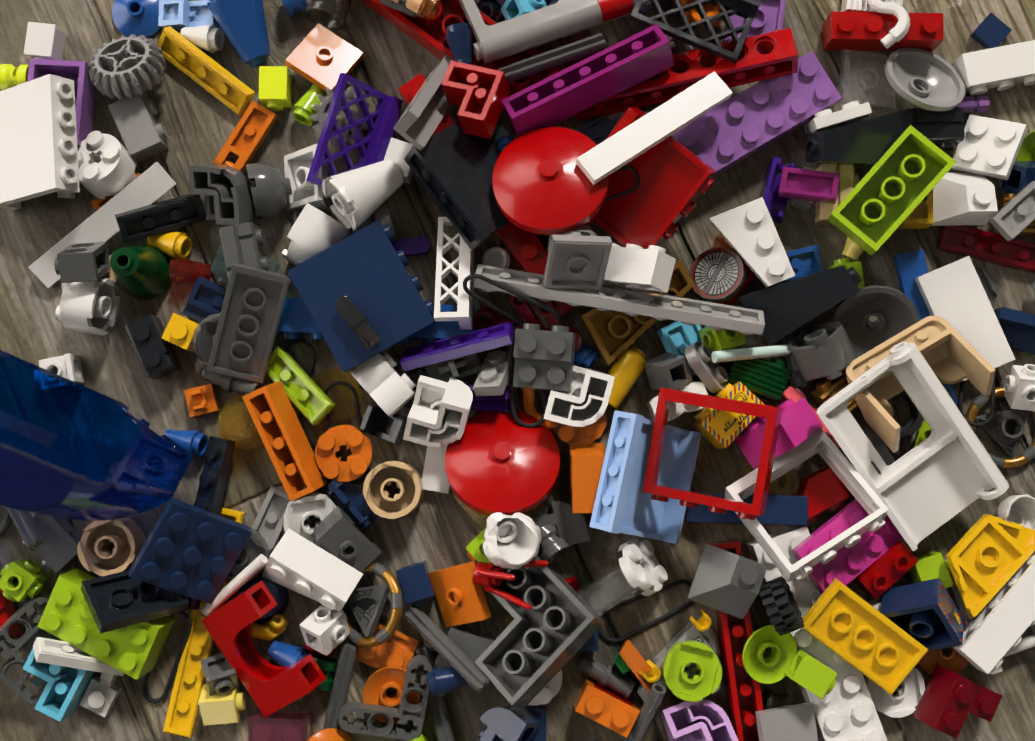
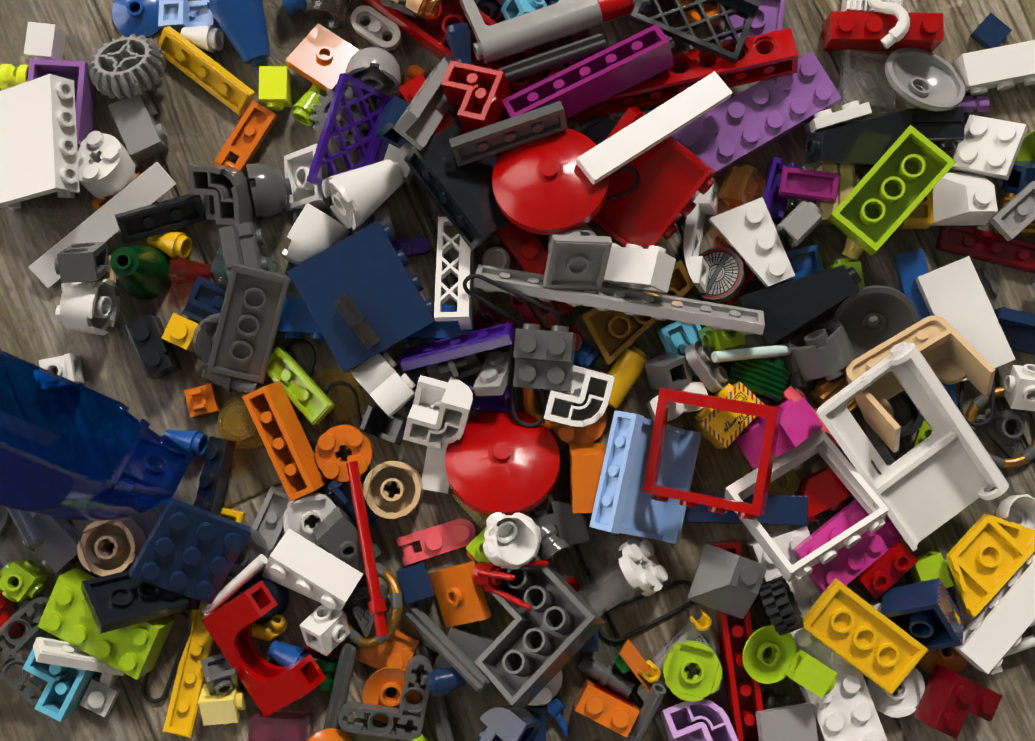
(375, 68): none -> light grey cylinder
(377, 29): none -> white plate
(377, 604): none -> red bar
(389, 117): none -> dark blue brick
(412, 72): none -> orange hand
(437, 540): none -> coral plate
(509, 133): none -> dark grey plate
(554, 707): none -> blue hand
(693, 233): none -> white slope
(741, 186): none -> clear orange brick
(798, 224): none -> light grey brick

